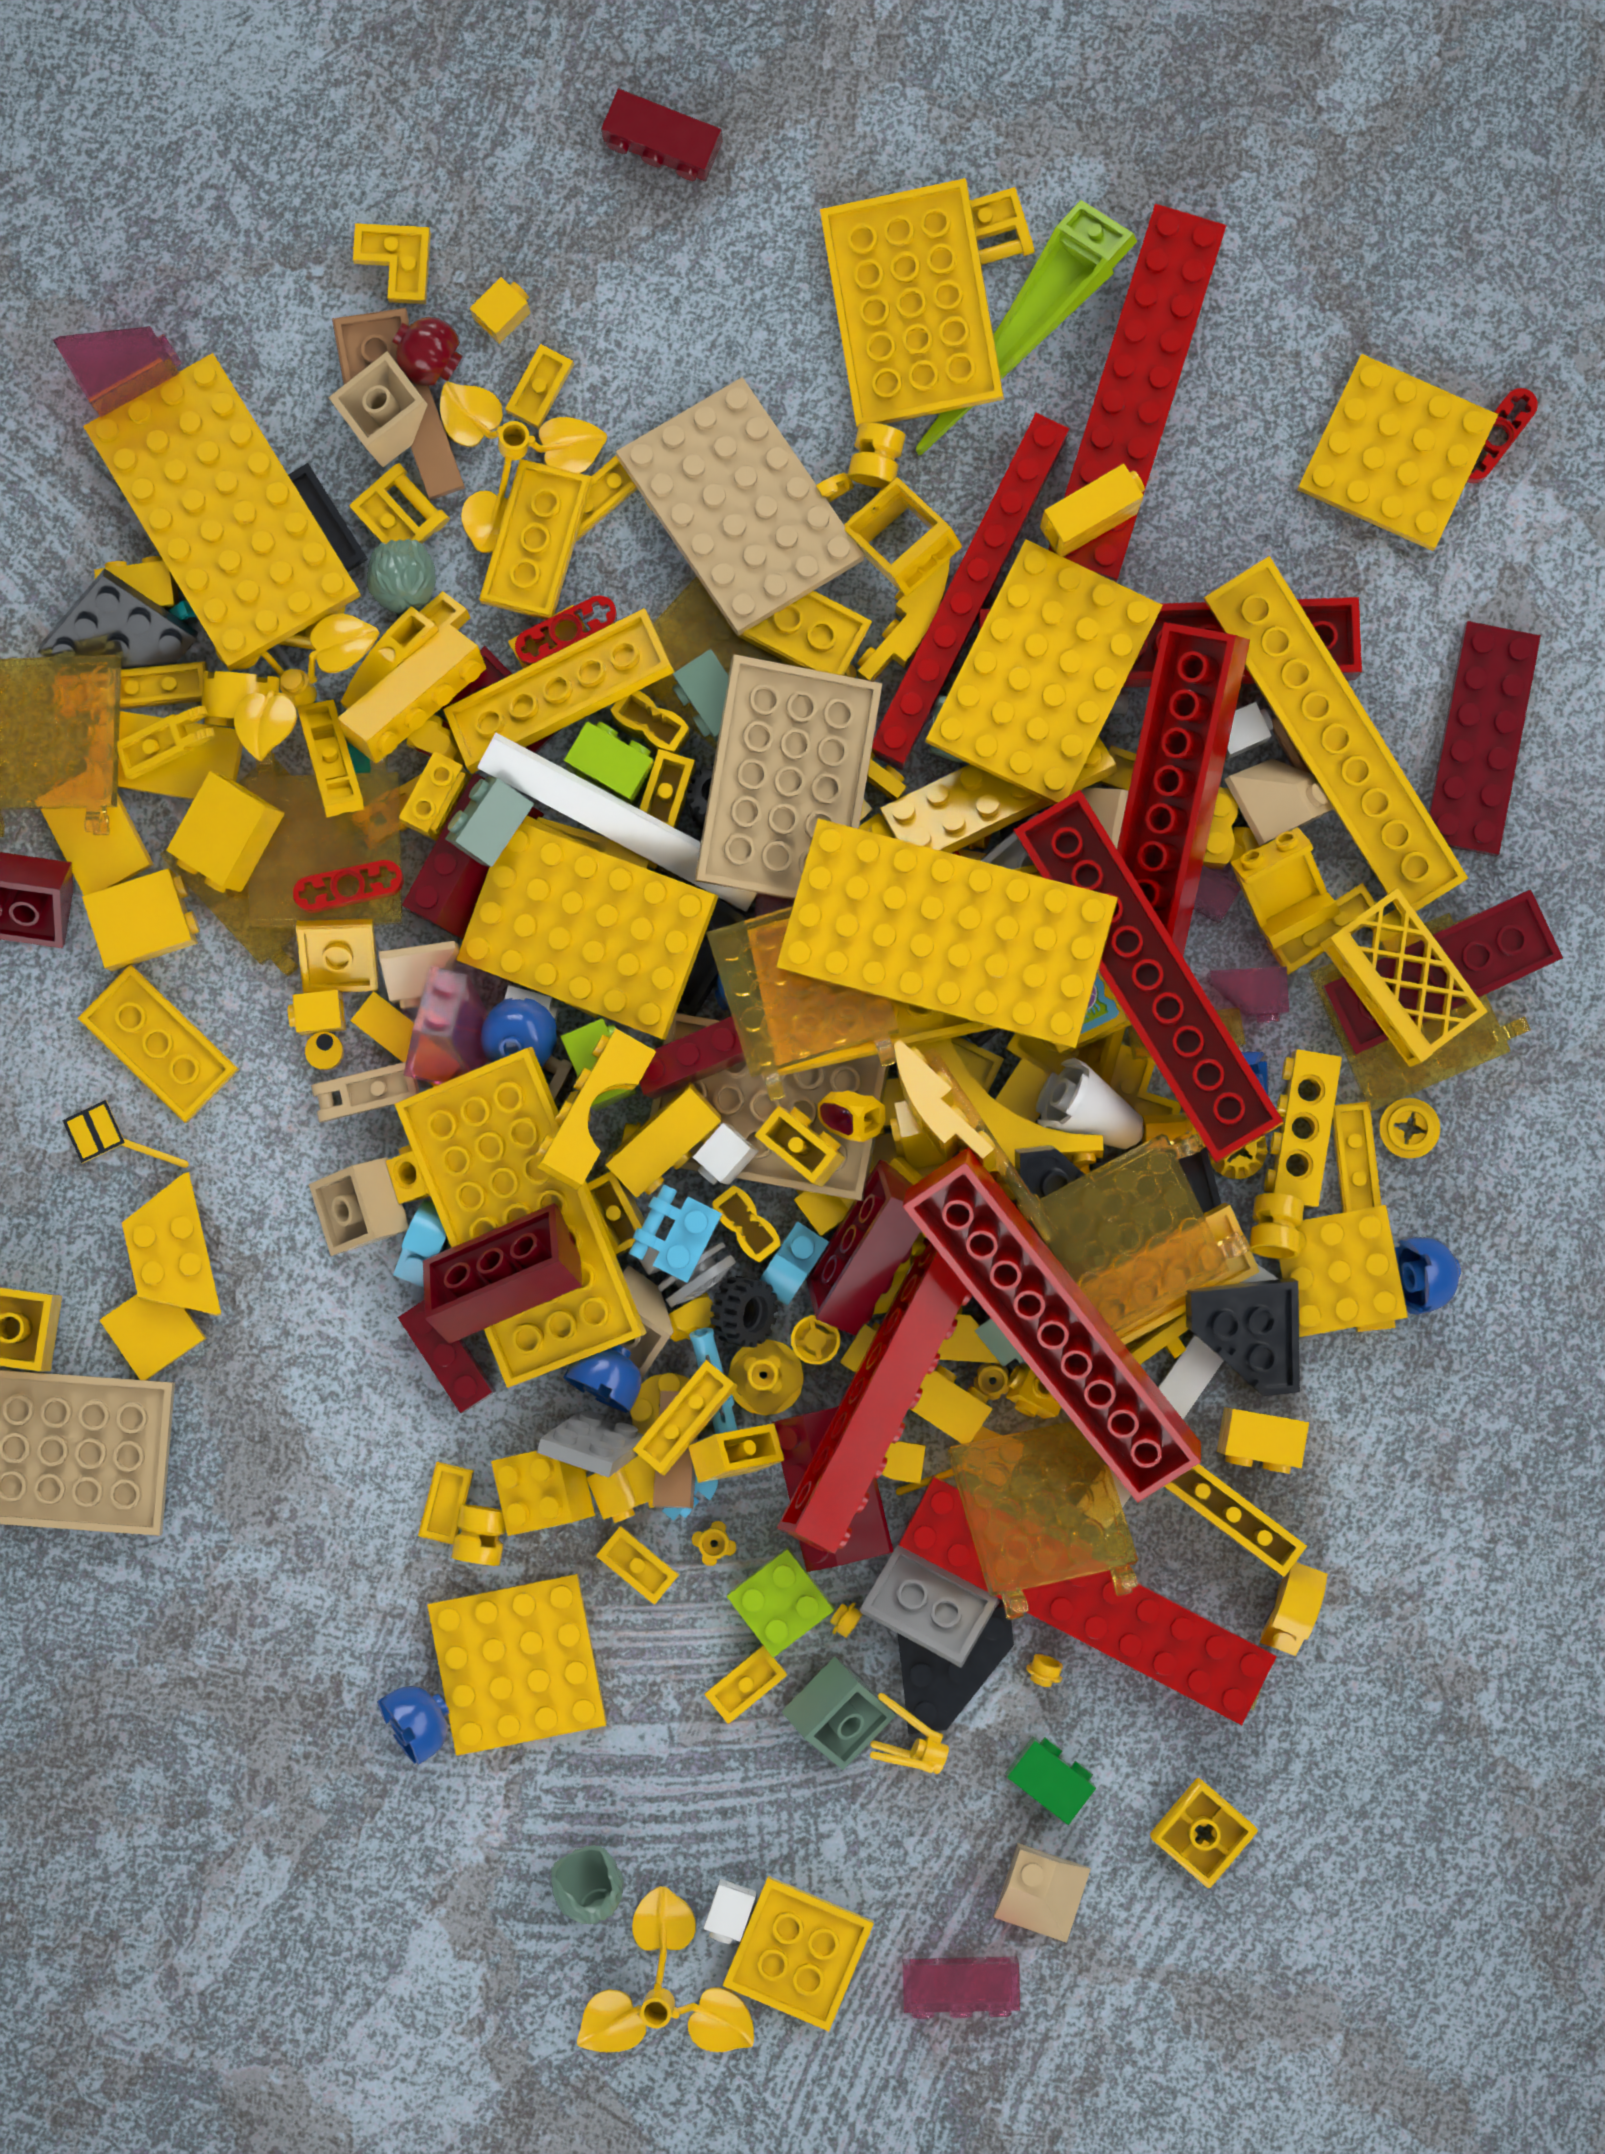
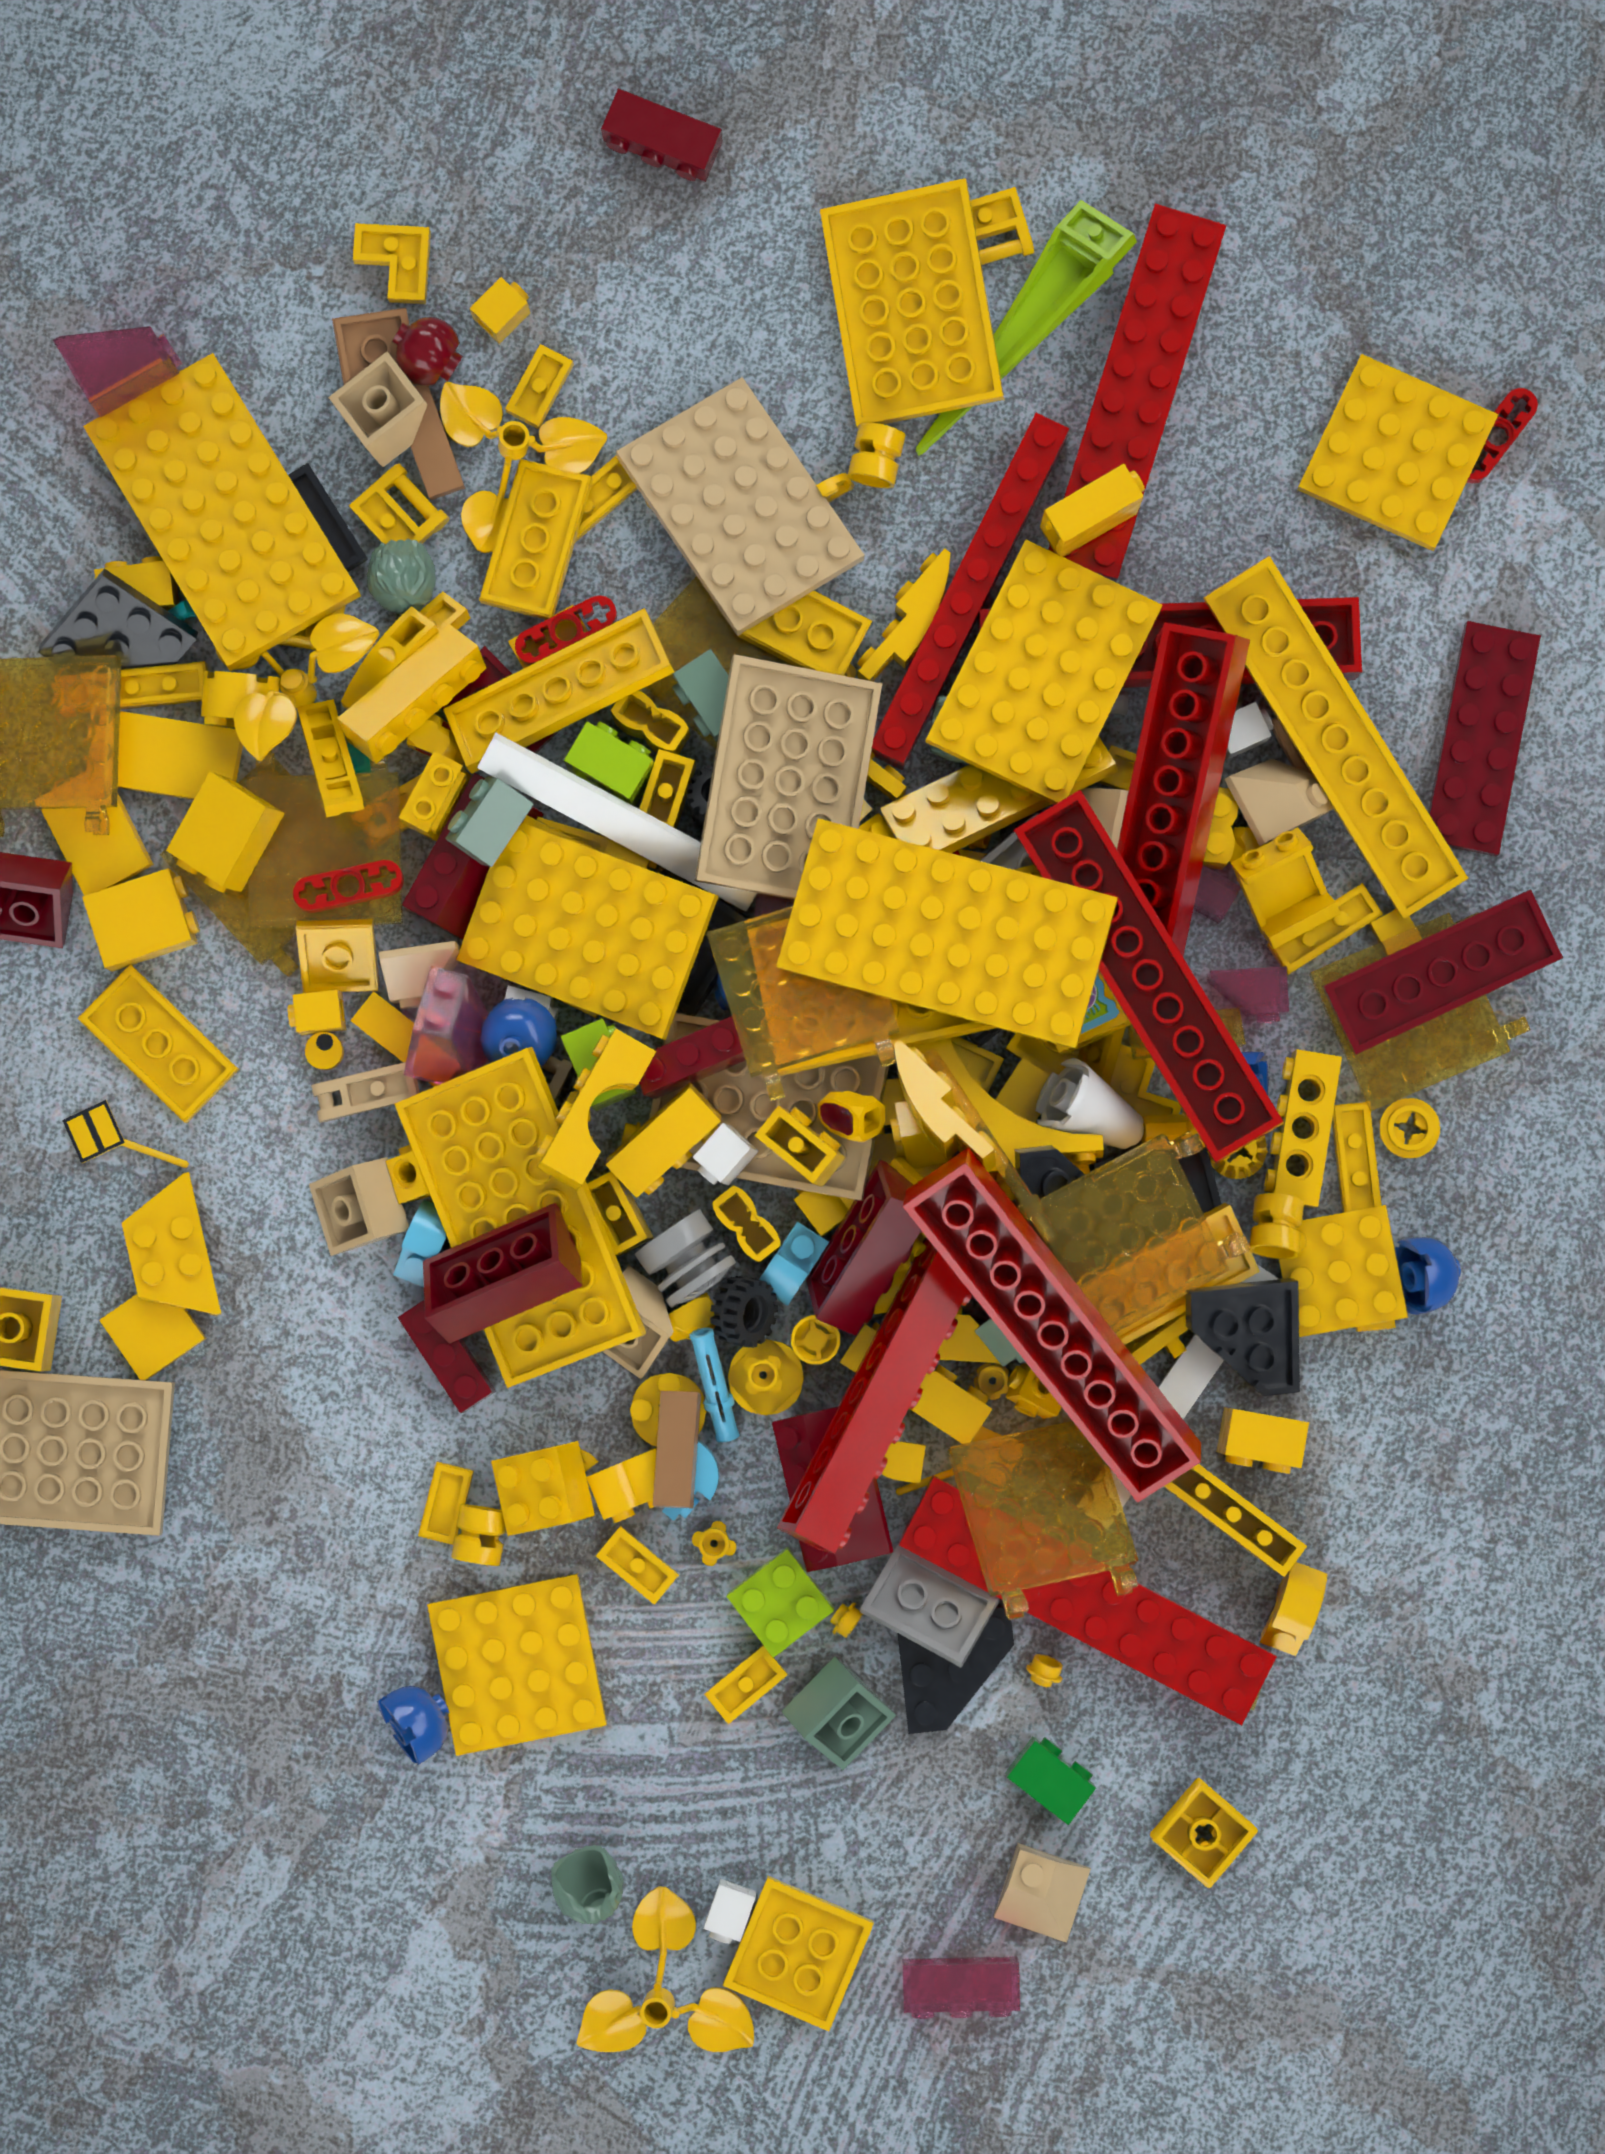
(162, 742): yellow hinge -> none
(591, 1443): light grey plate -> none
(608, 1377): blue cylinder -> none
(685, 1417): yellow plate -> none
(686, 1239): medium azure plate -> none
(736, 1453): yellow brick -> none
(923, 556): yellow window -> none
(925, 1754): yellow plant -> none
(1383, 1002): yellow fence -> none

